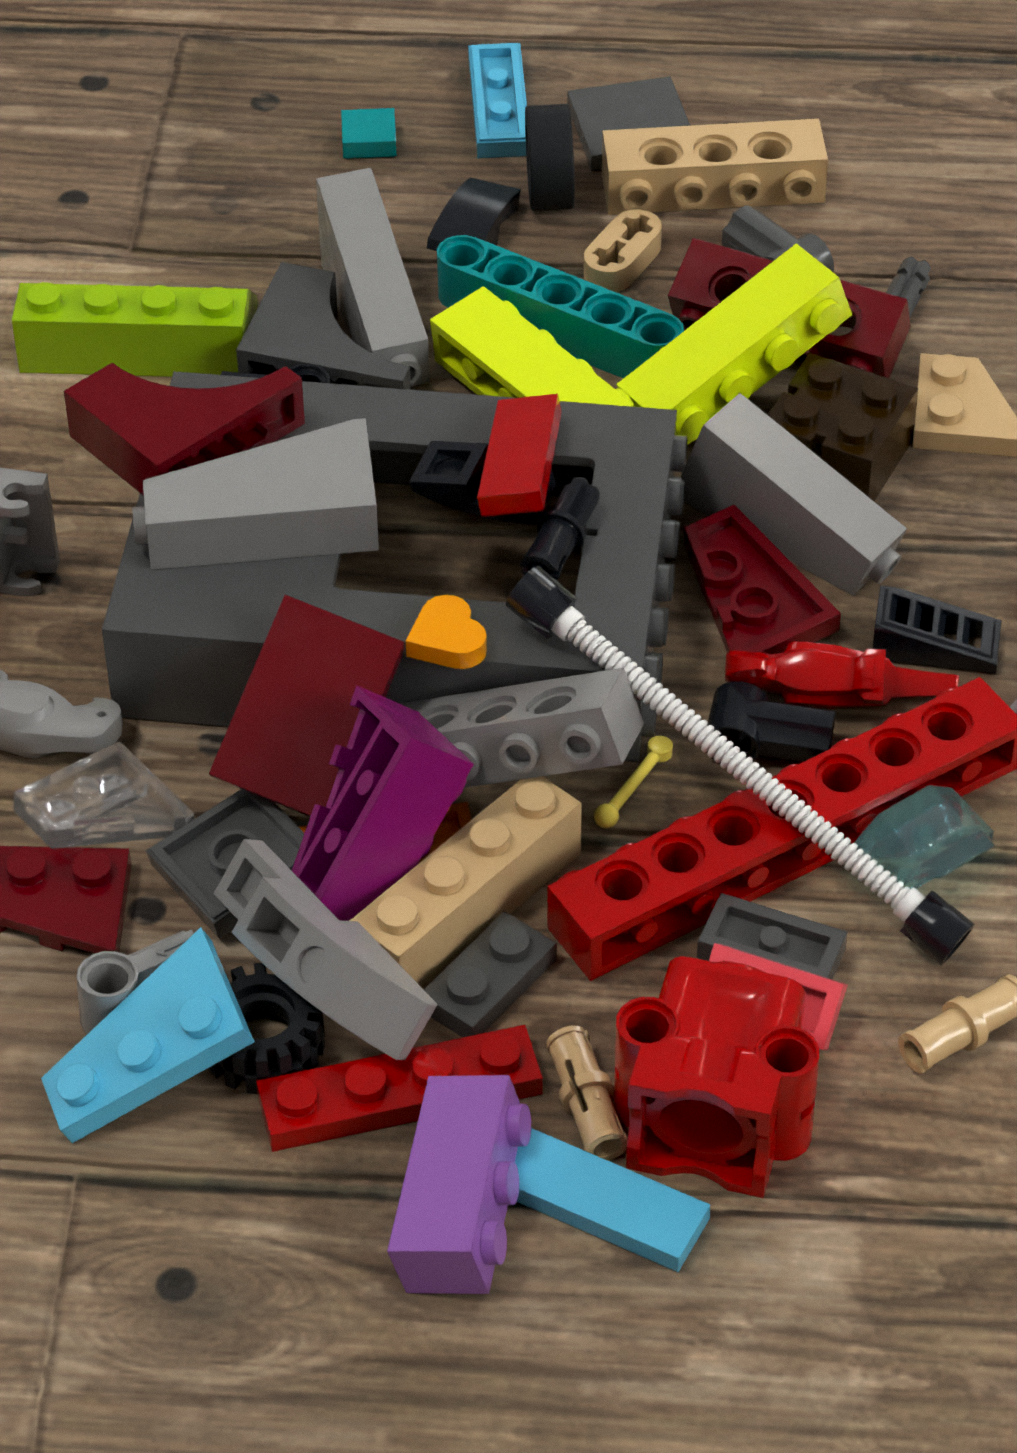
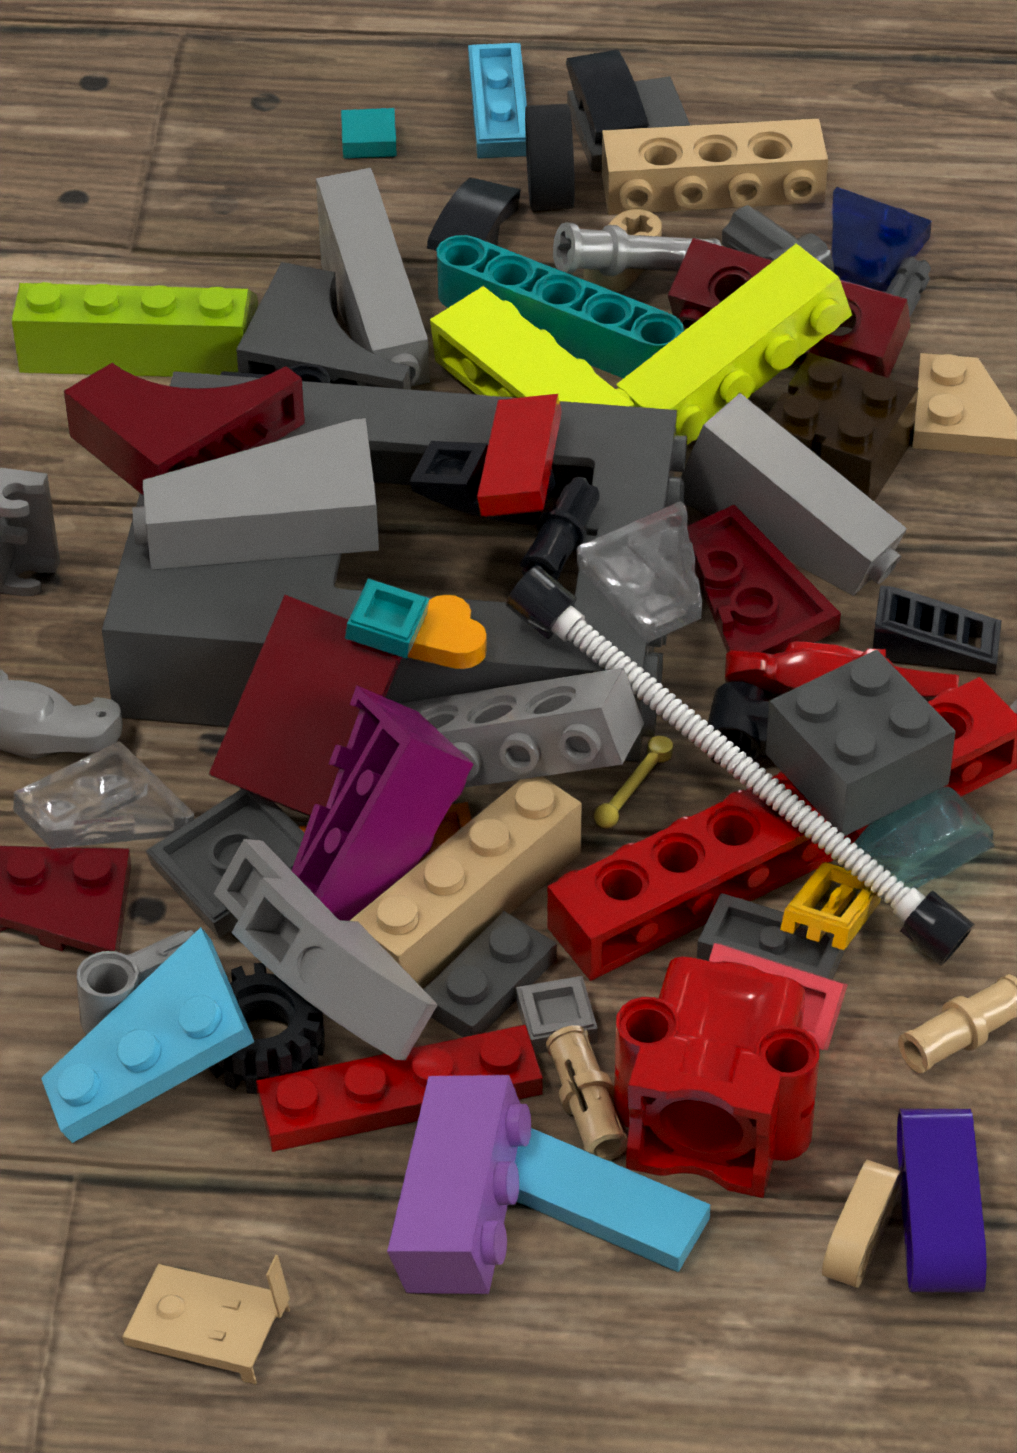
(207, 1318): none -> tan piece
(387, 618): none -> teal tile
(552, 1006): none -> light grey tile
(606, 92): none -> black slope
(614, 250): none -> light grey pin
(647, 572): none -> clear wing
(844, 928): none -> yellow tile
(859, 742): none -> dark grey brick
(862, 1223): none -> tan beam
(873, 239): none -> clear blue wing
(941, 1201): none -> dark purple beam

